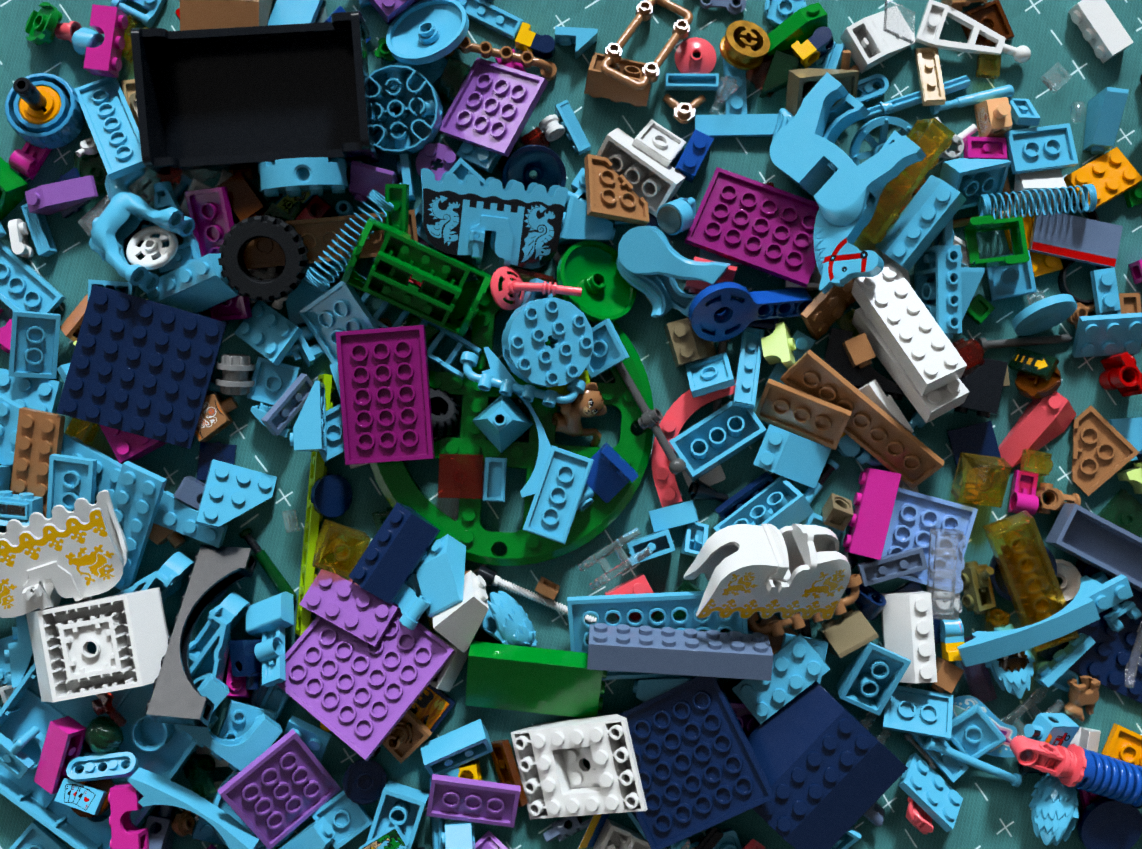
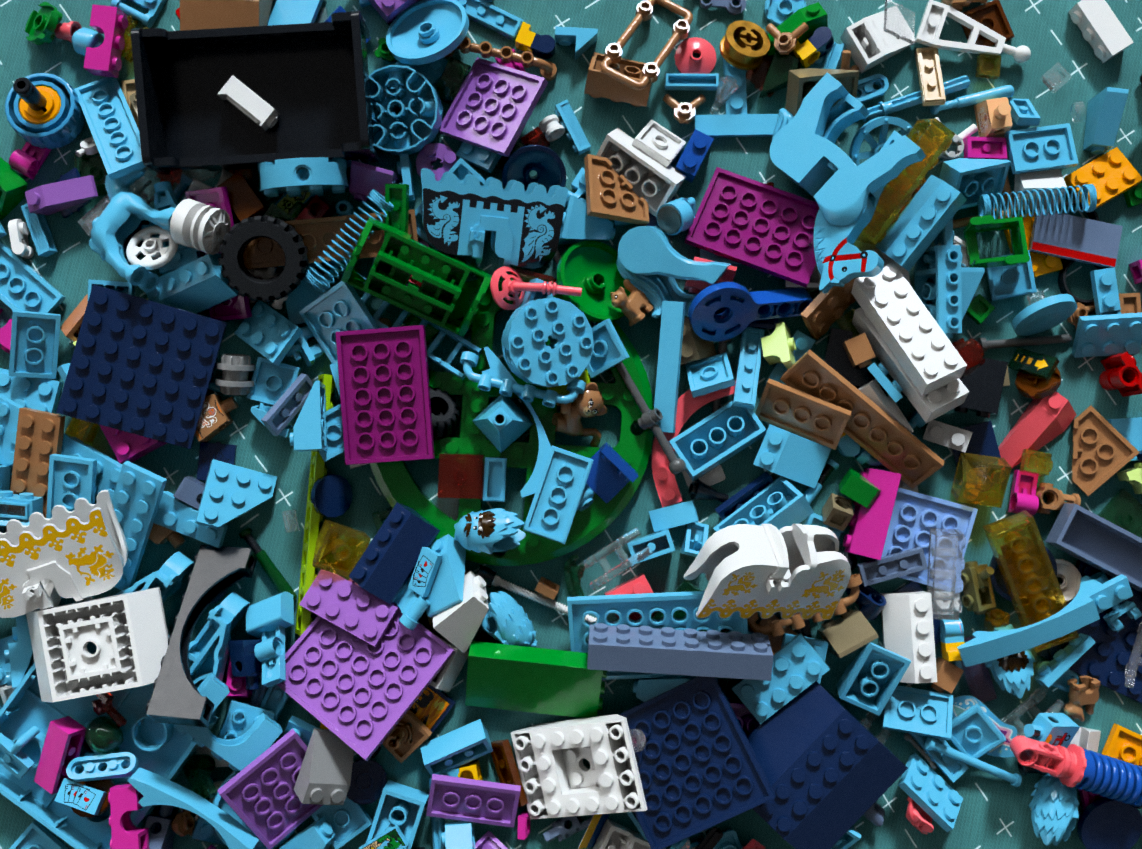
(199, 226): none -> white wheel
(249, 103): none -> white window
(325, 770): none -> light grey slope
(425, 571): none -> medium azure tile
(489, 531): none -> medium azure head
(524, 825): none -> dark pink tile
(573, 576): none -> clear green piece
(632, 306): none -> medium nougat animal
(638, 739): none -> clear tile
(669, 363): none -> medium azure tile
(786, 41): none -> medium nougat piece
(858, 488): none -> green slope
(892, 388): none -> medium azure plate
(947, 435): none -> white plate

